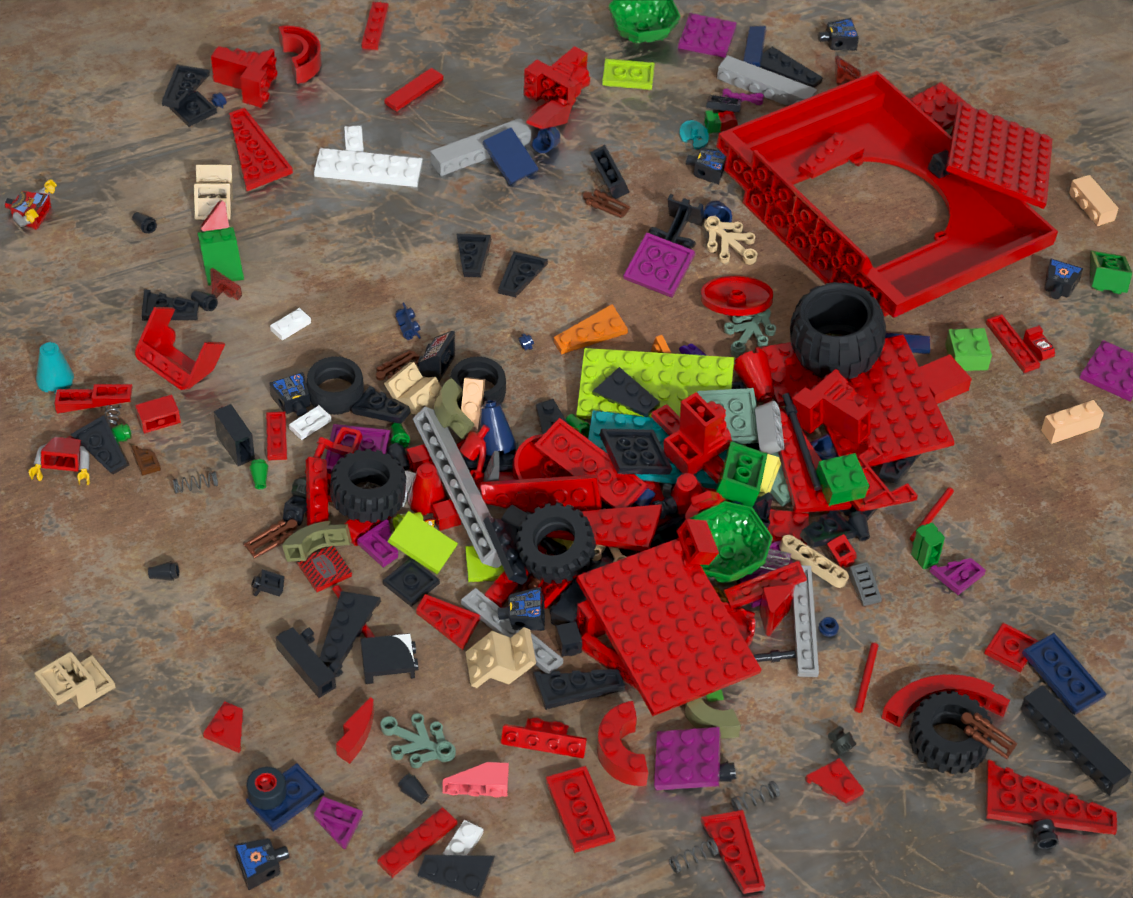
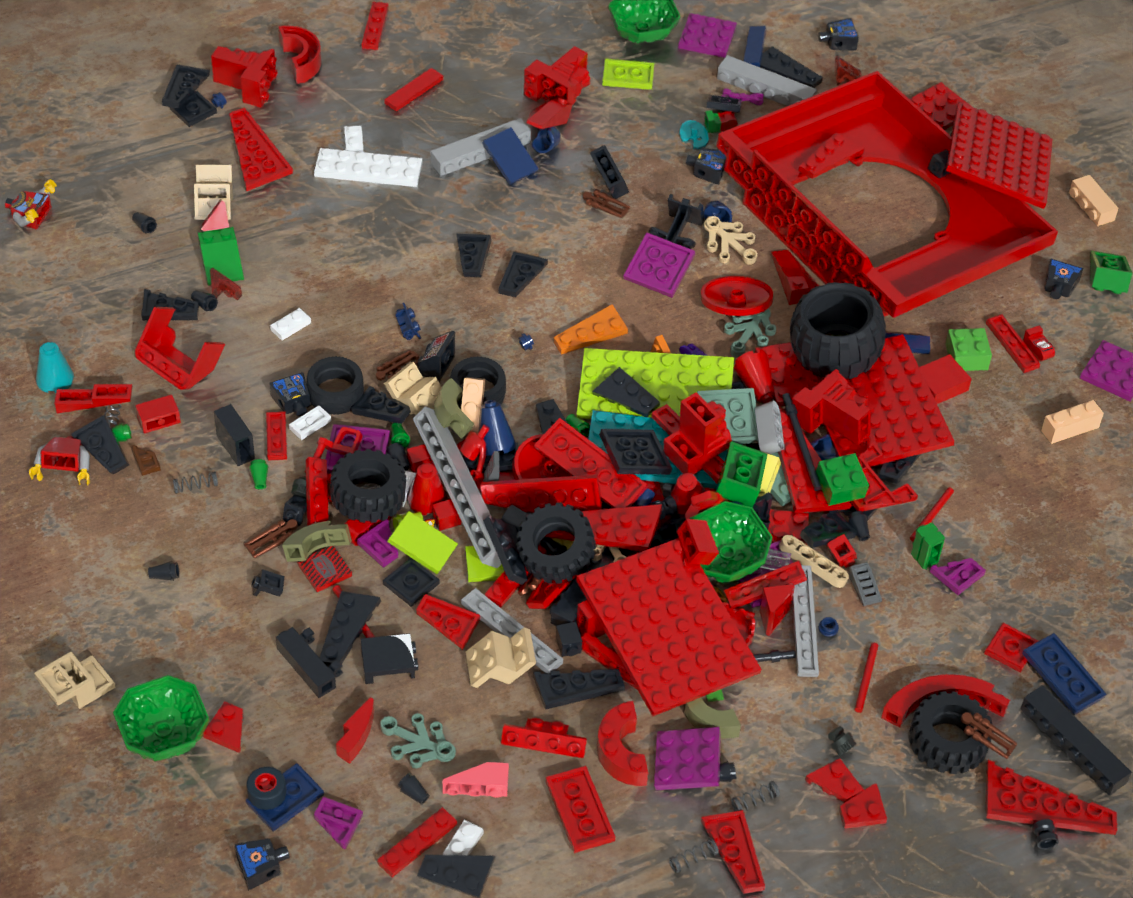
(161, 718): none -> green rock
(525, 610): torso -> none
(793, 276): none -> red wedge
(863, 809): none -> red wing

